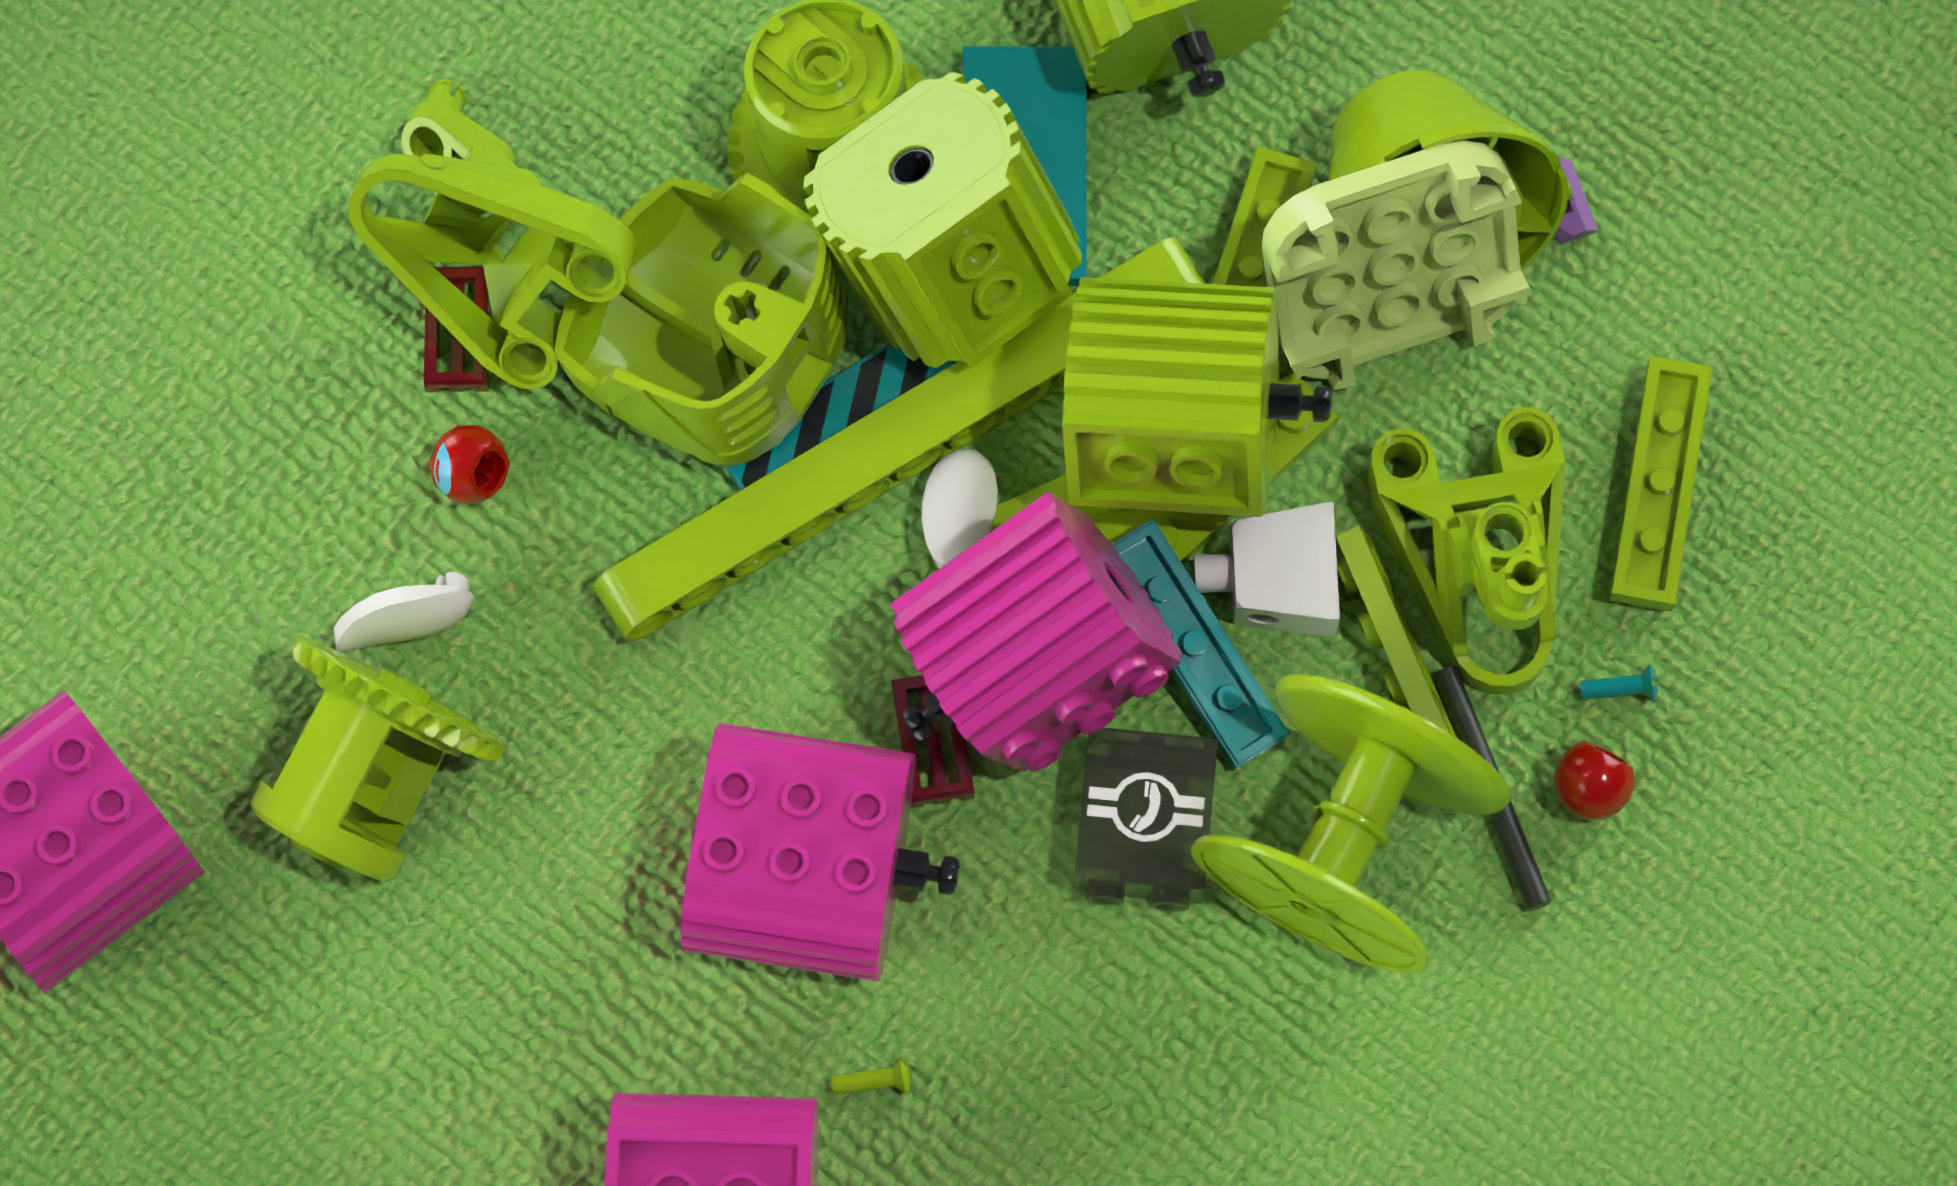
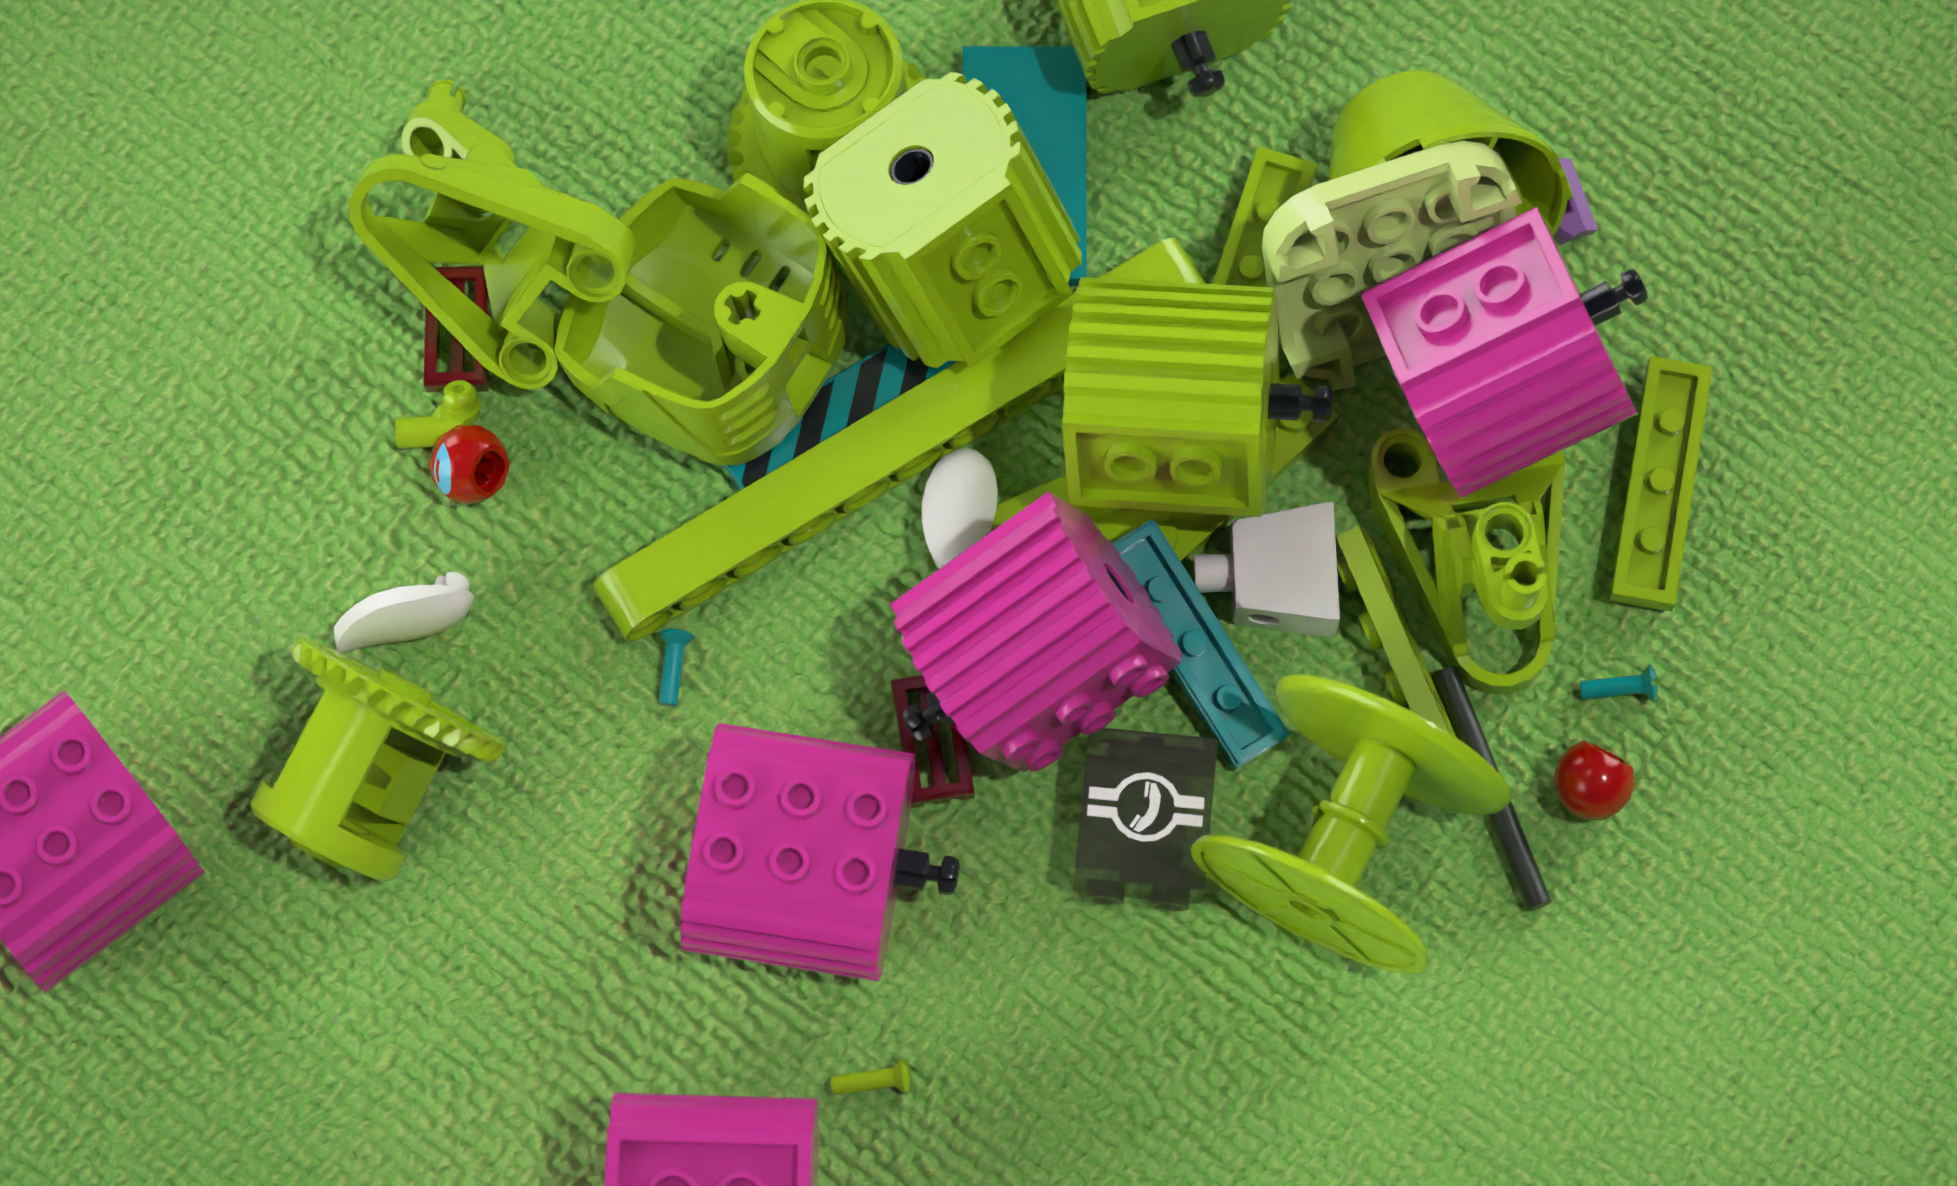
(458, 407): none -> lime arm
(672, 667): none -> teal piece
(1502, 351): none -> dark pink piece

